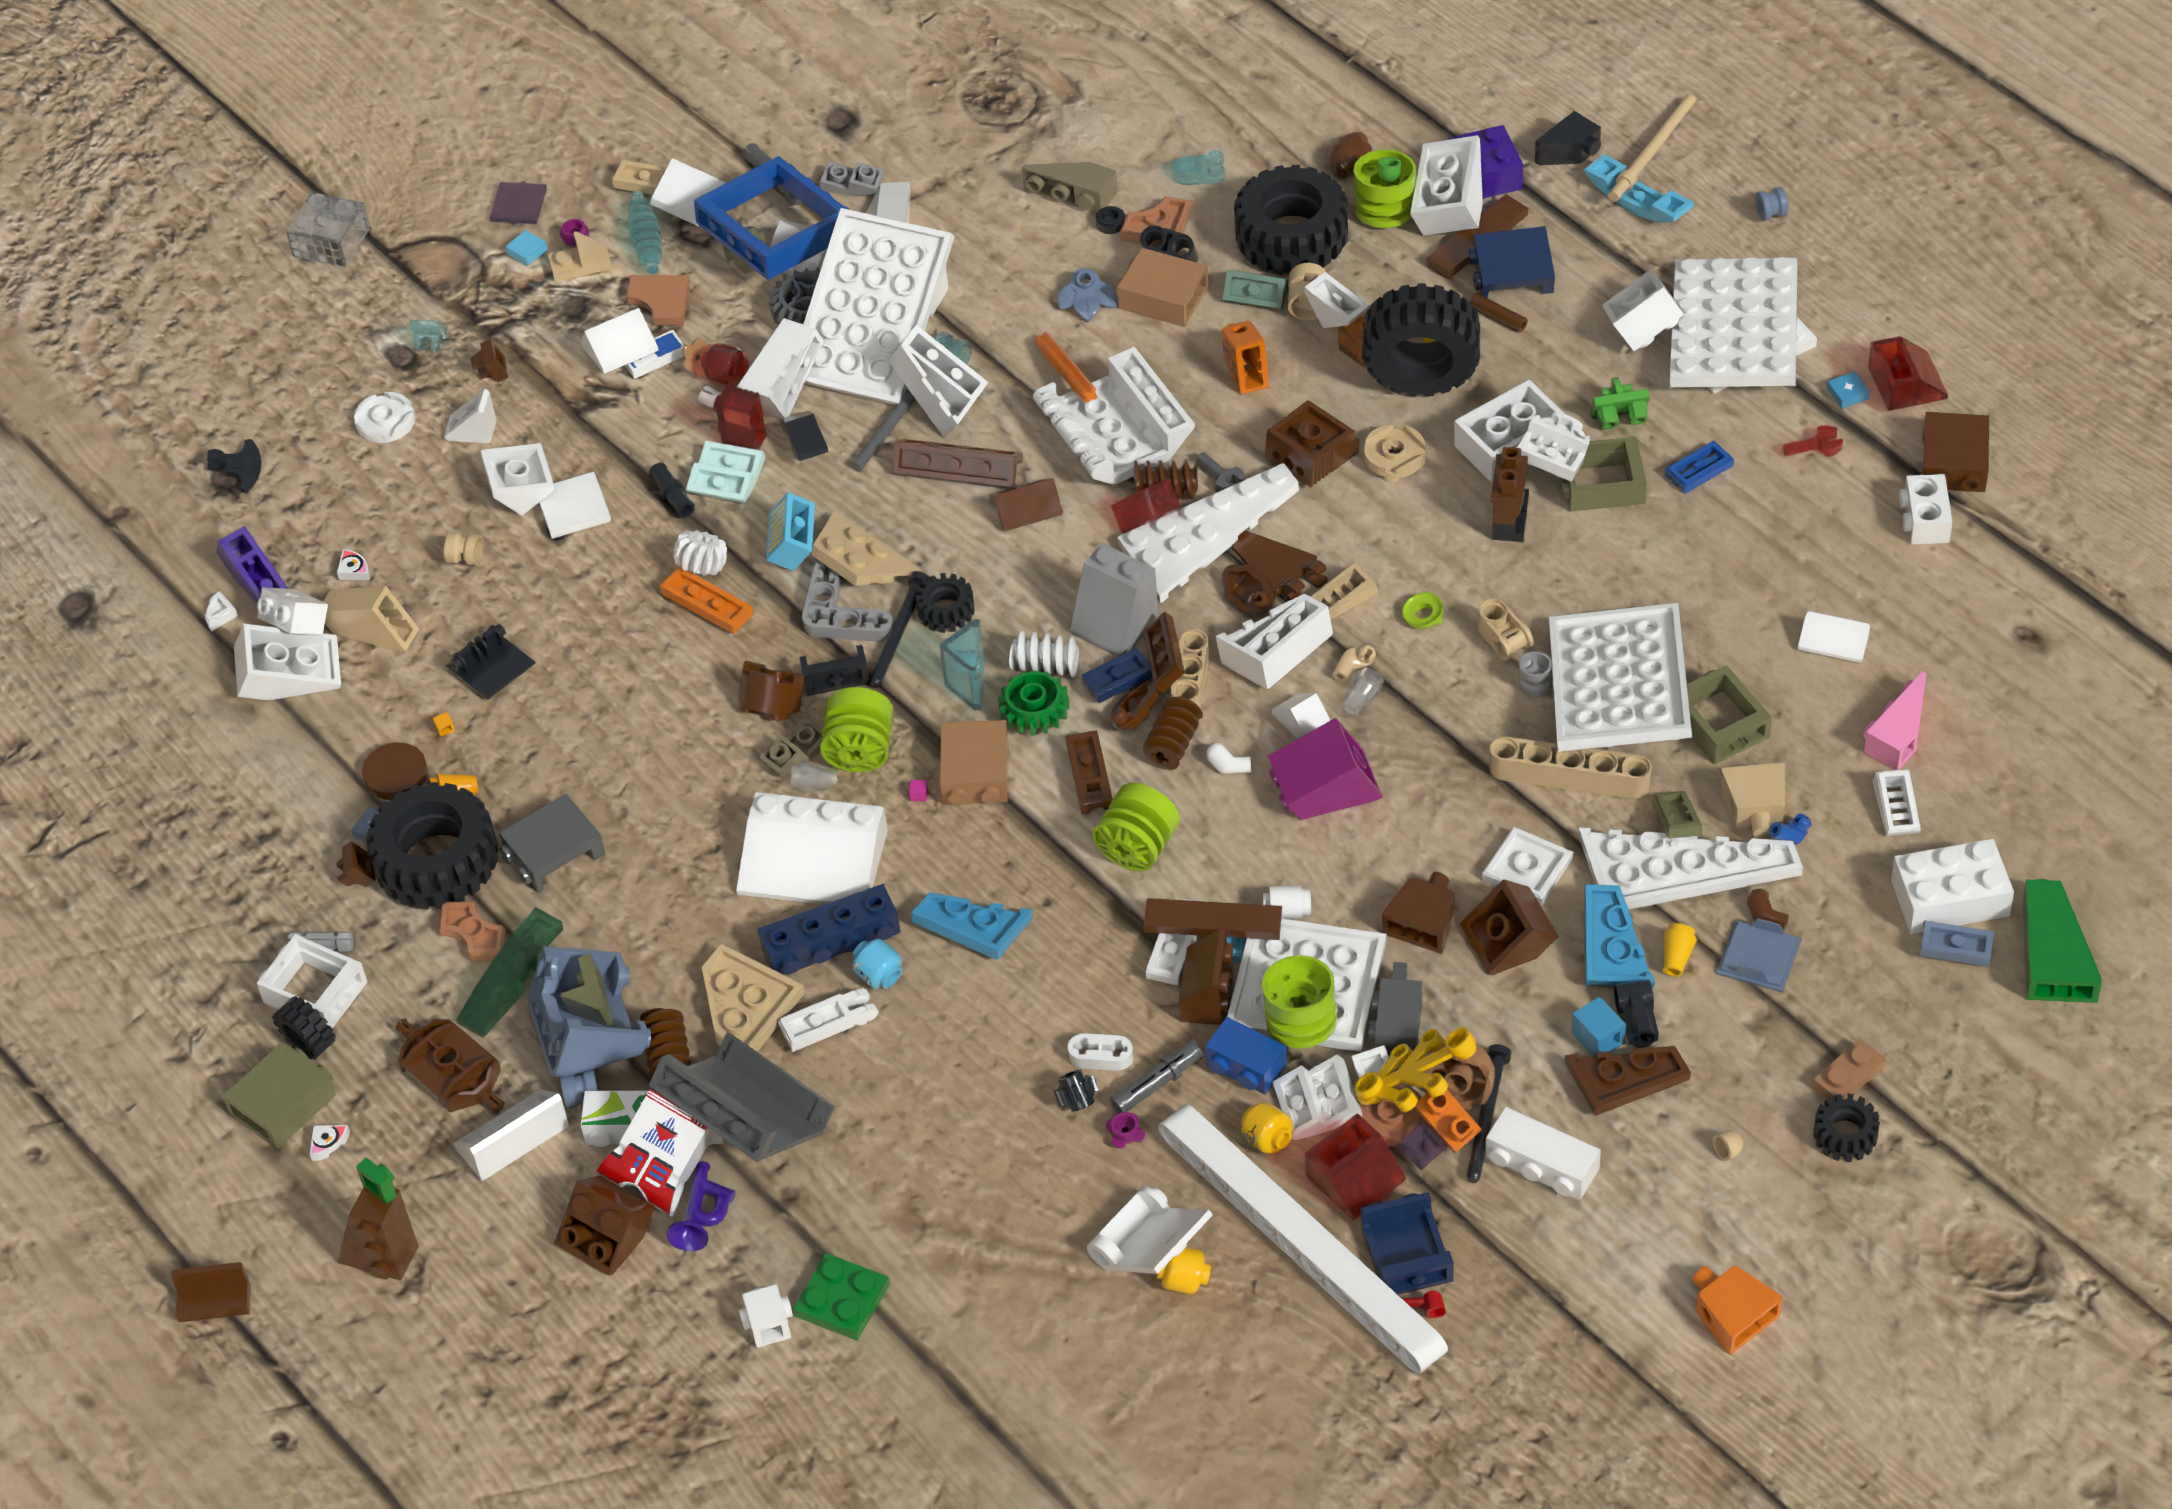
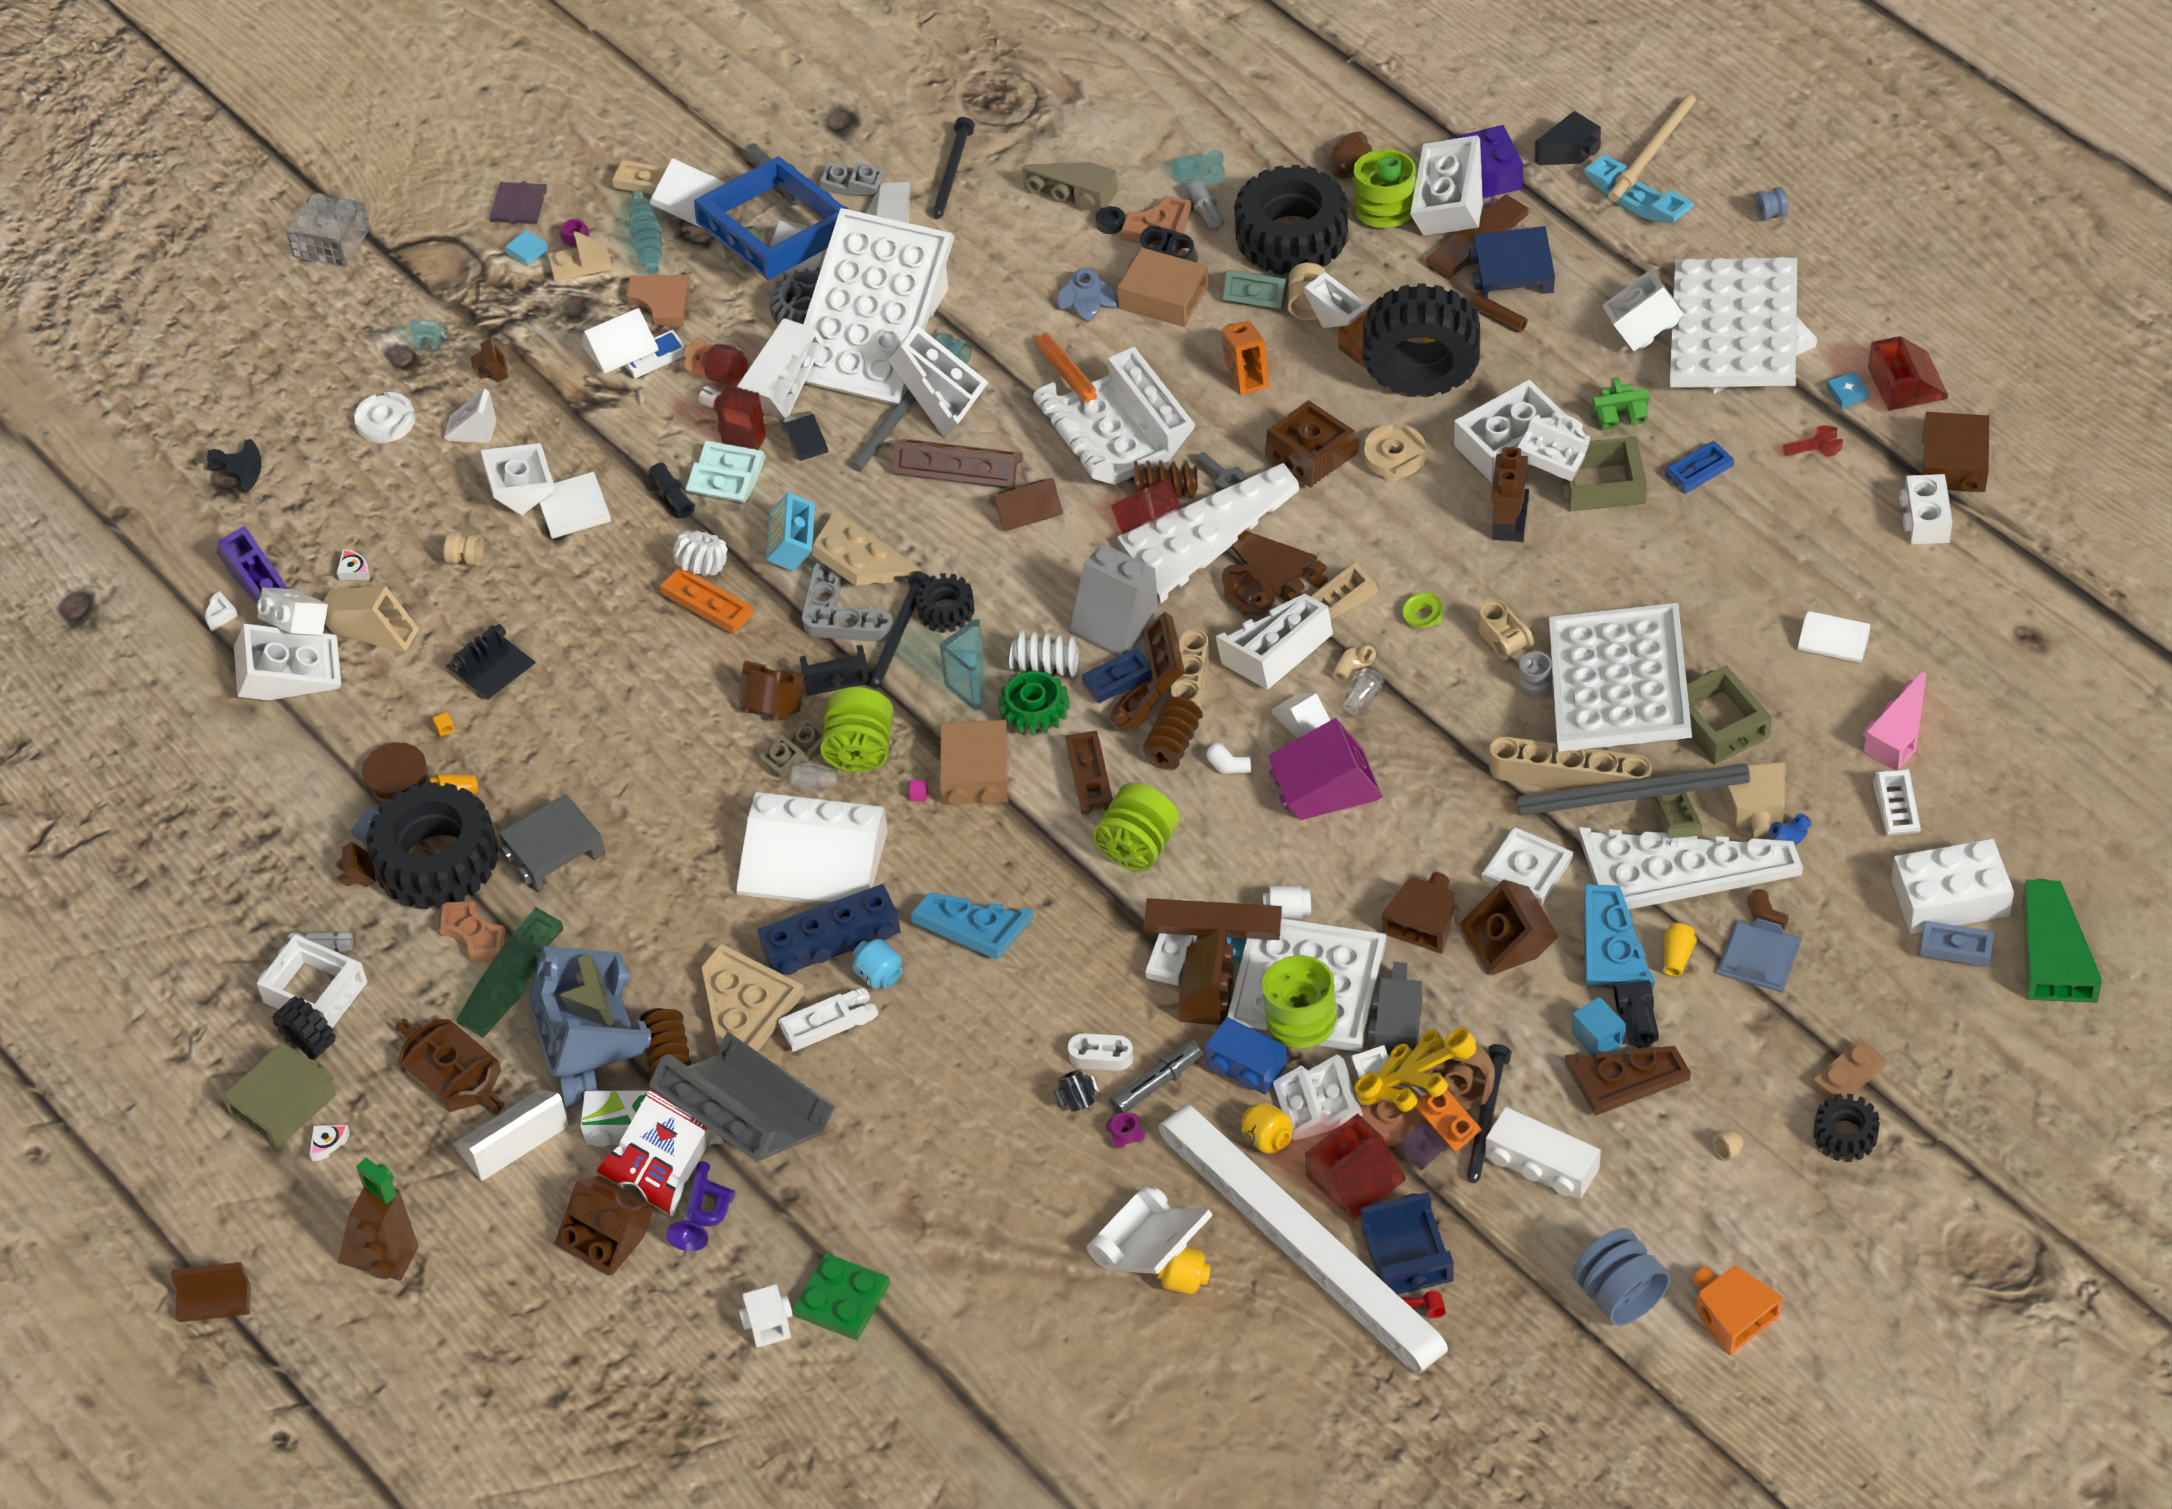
(963, 128): none -> black bar
(1205, 204): none -> light grey axle
(1621, 1276): none -> sand blue wheel
(1633, 789): none -> dark grey axle

